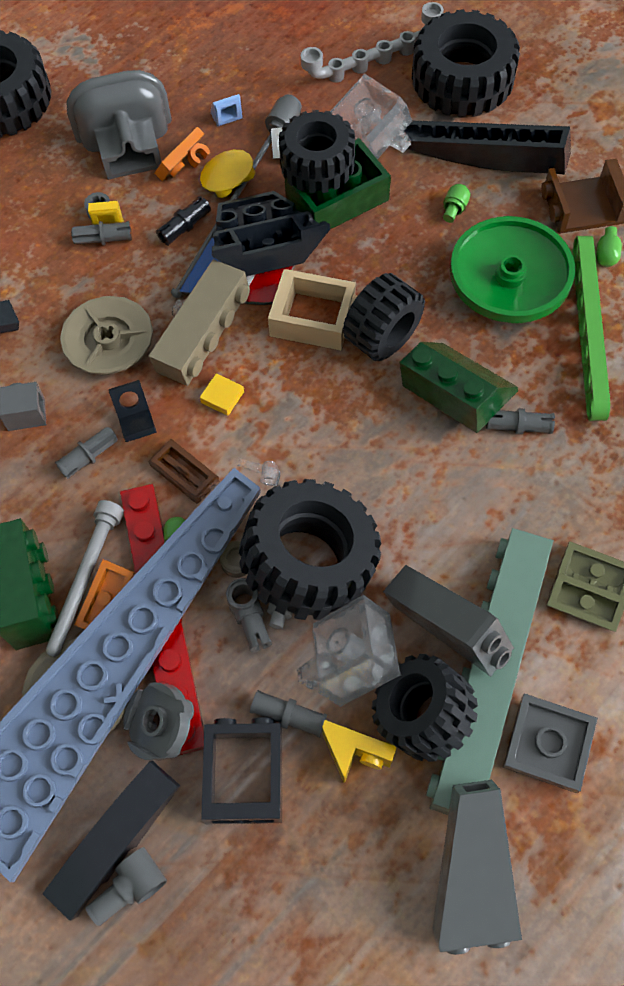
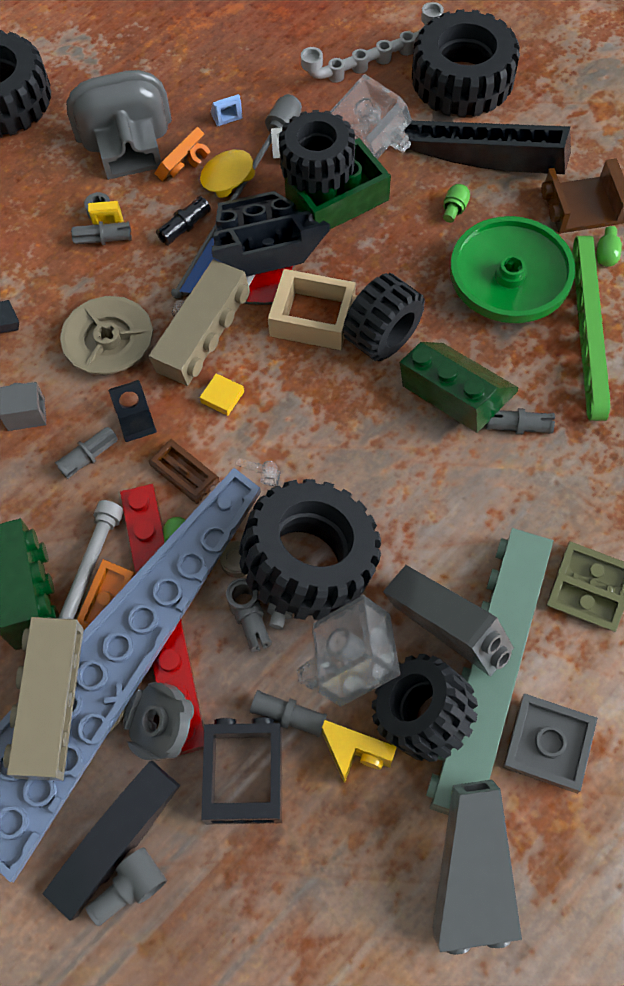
(45, 699): none -> dark tan brick

